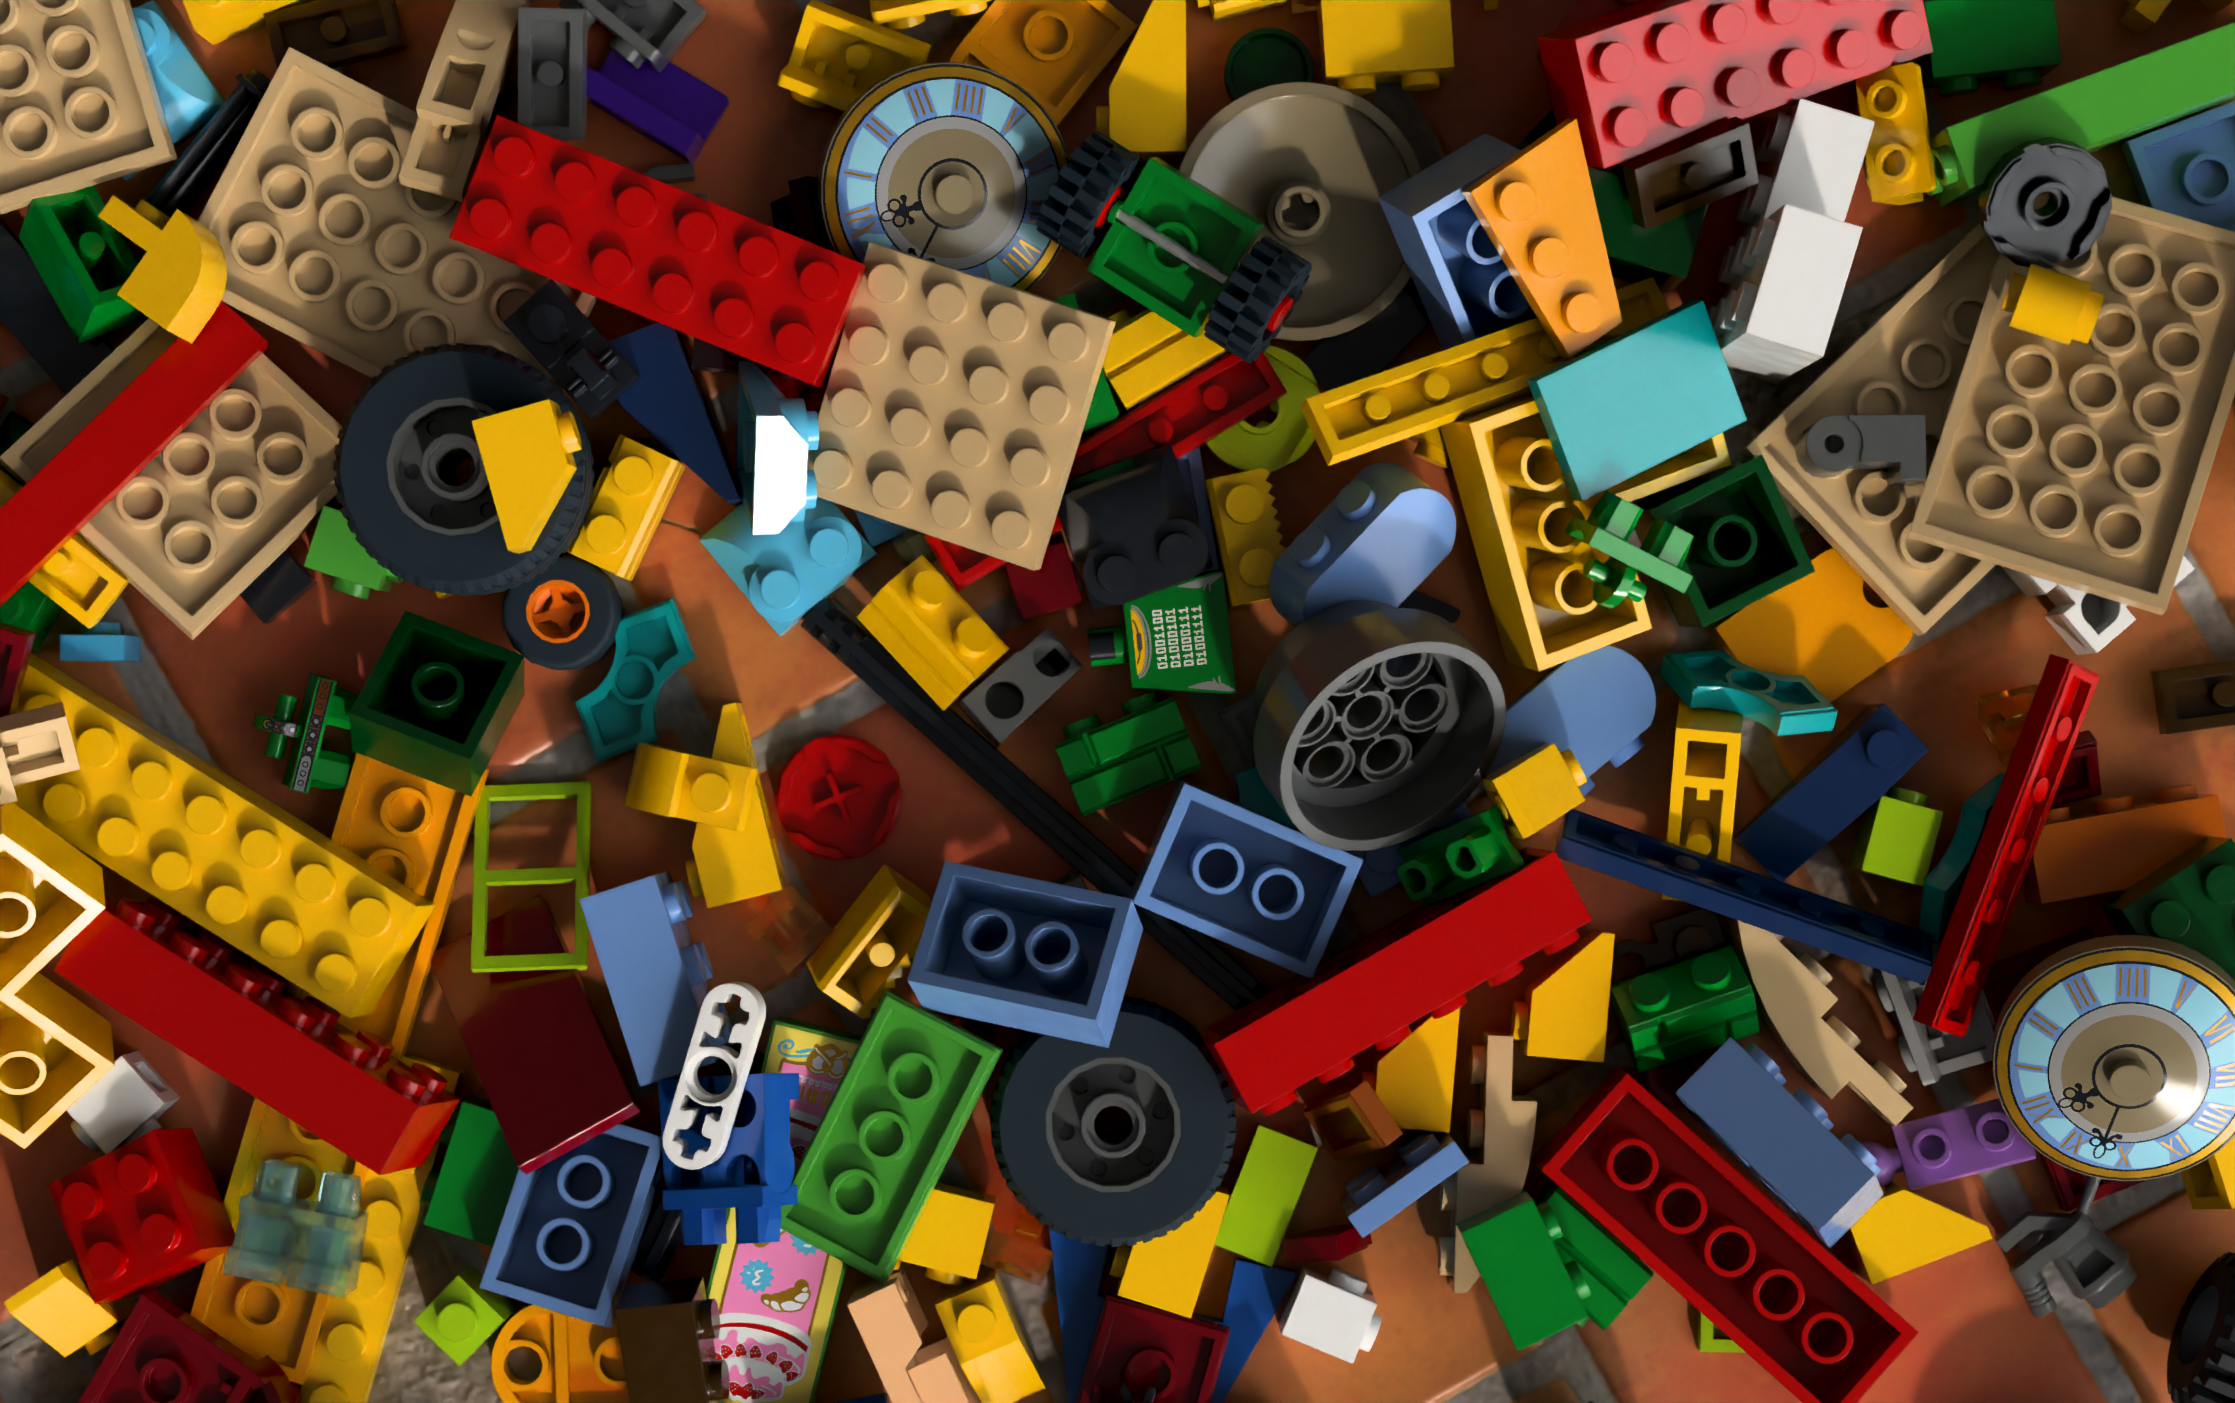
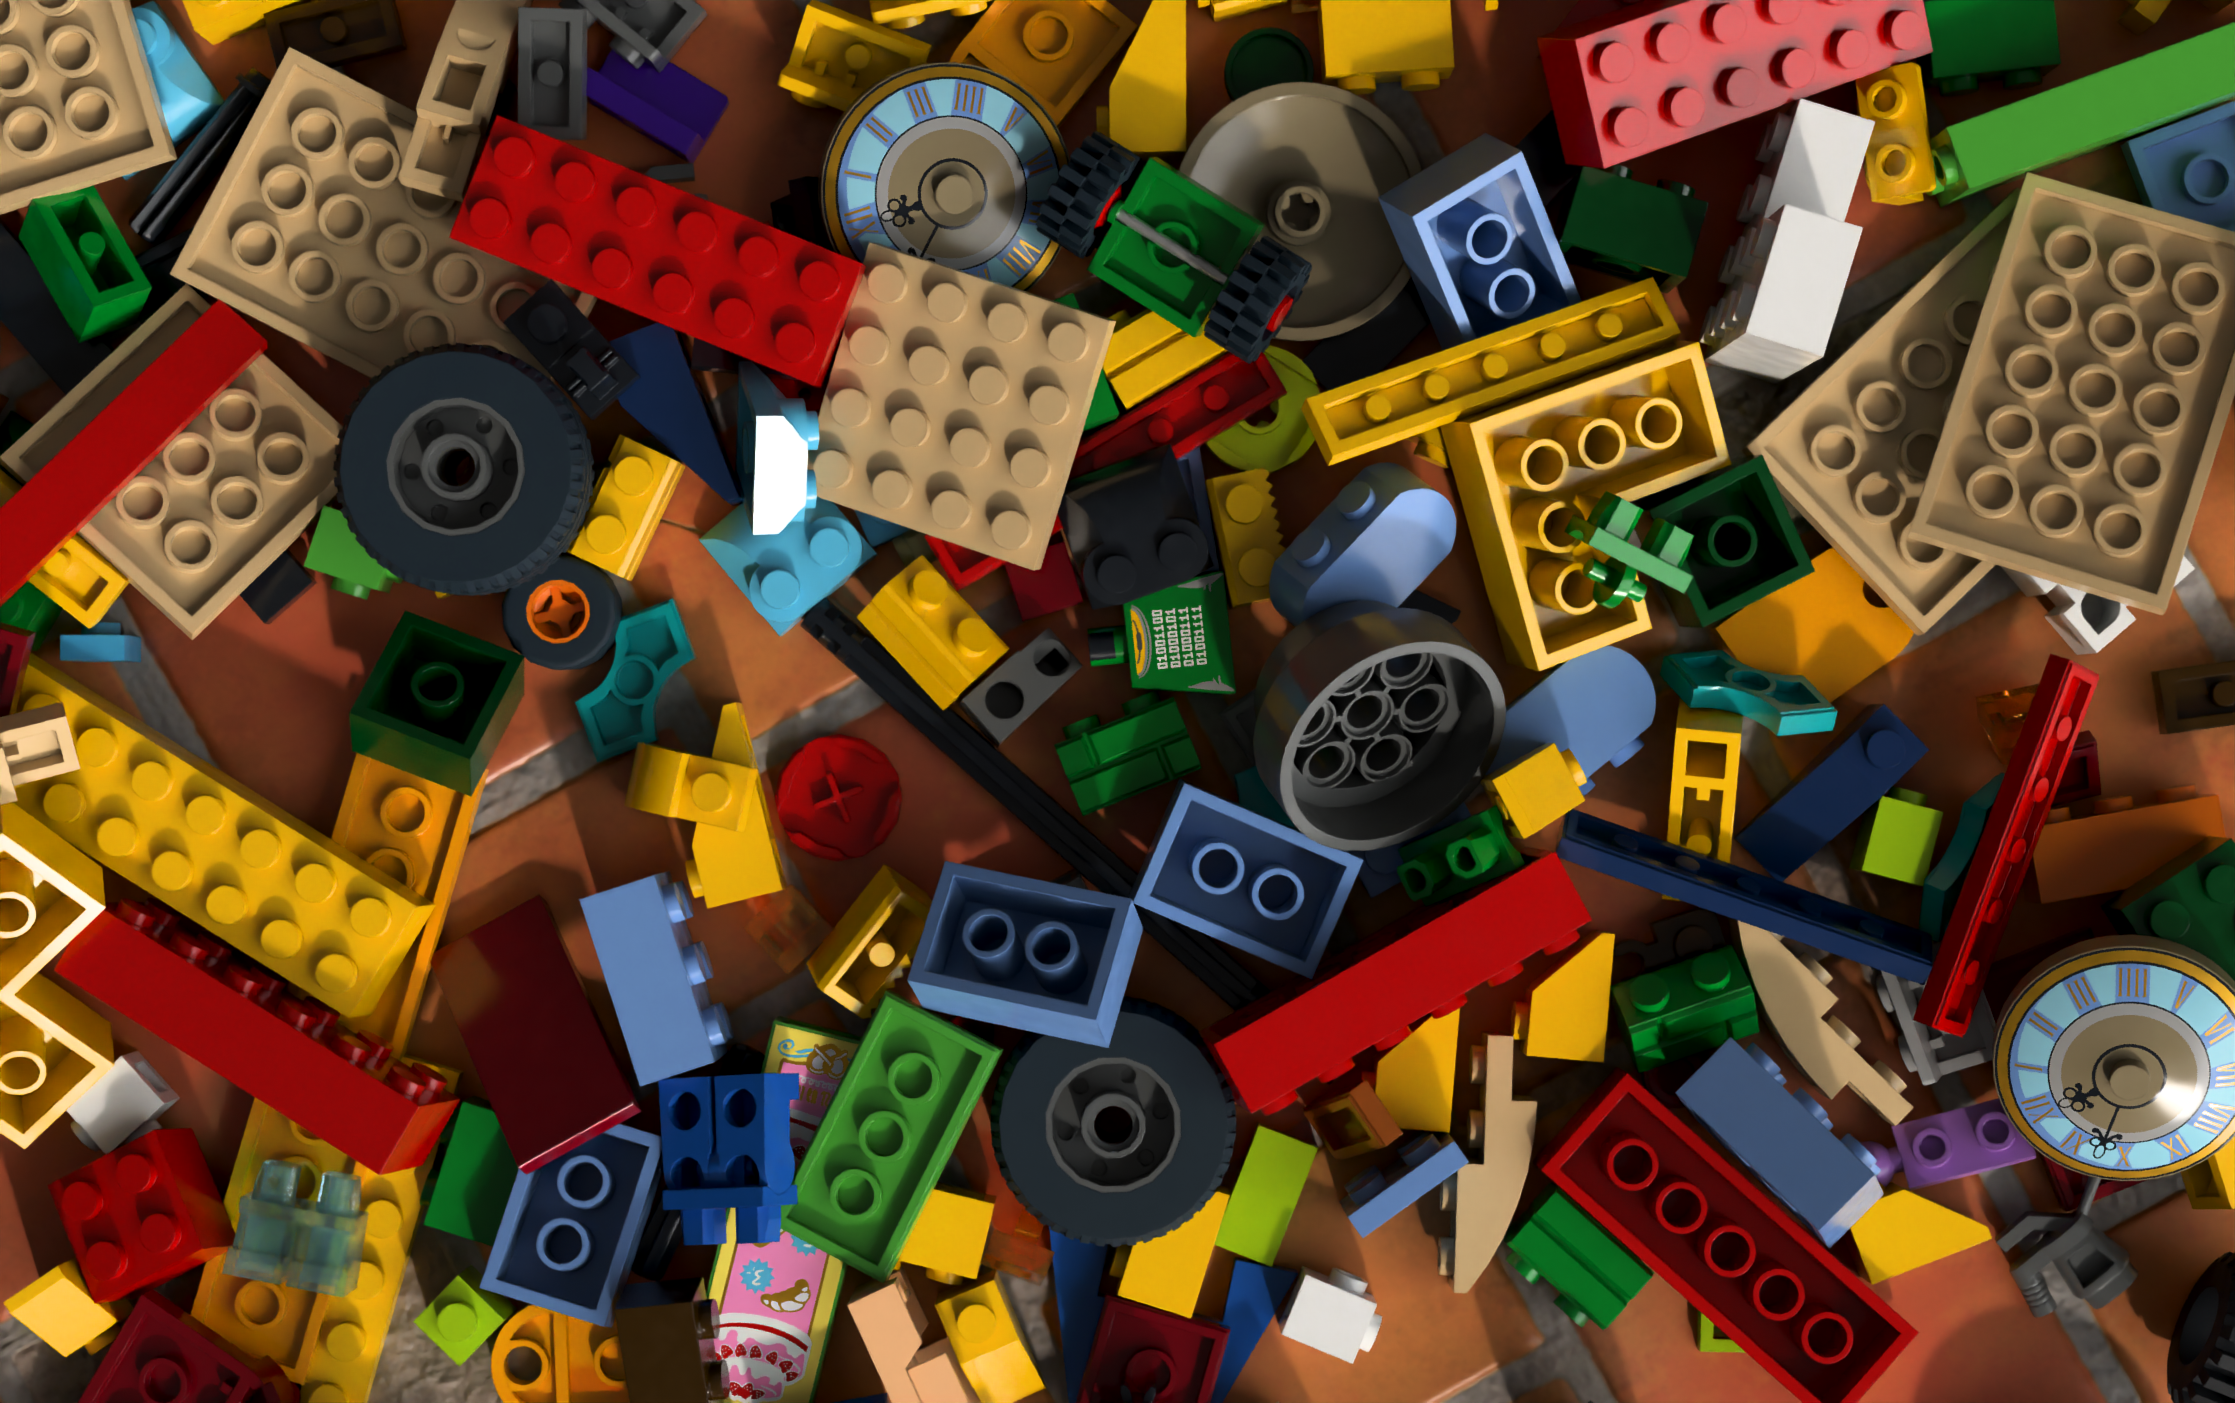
(180, 273): yellow brick -> none
(307, 762): green hips -> none
(484, 877): lime window -> none
(527, 466): yellow slope -> none
(715, 1126): white beam -> none
(1325, 1244): dark red tile -> none
(1524, 1270): green brick -> none
(1551, 237): light orange wing -> none
(1637, 400): tile -> none
(1690, 172): dark brown plate -> none
(1866, 443): dark grey leg -> none
(2053, 305): yellow brick -> none
(2068, 221): black plate -> none

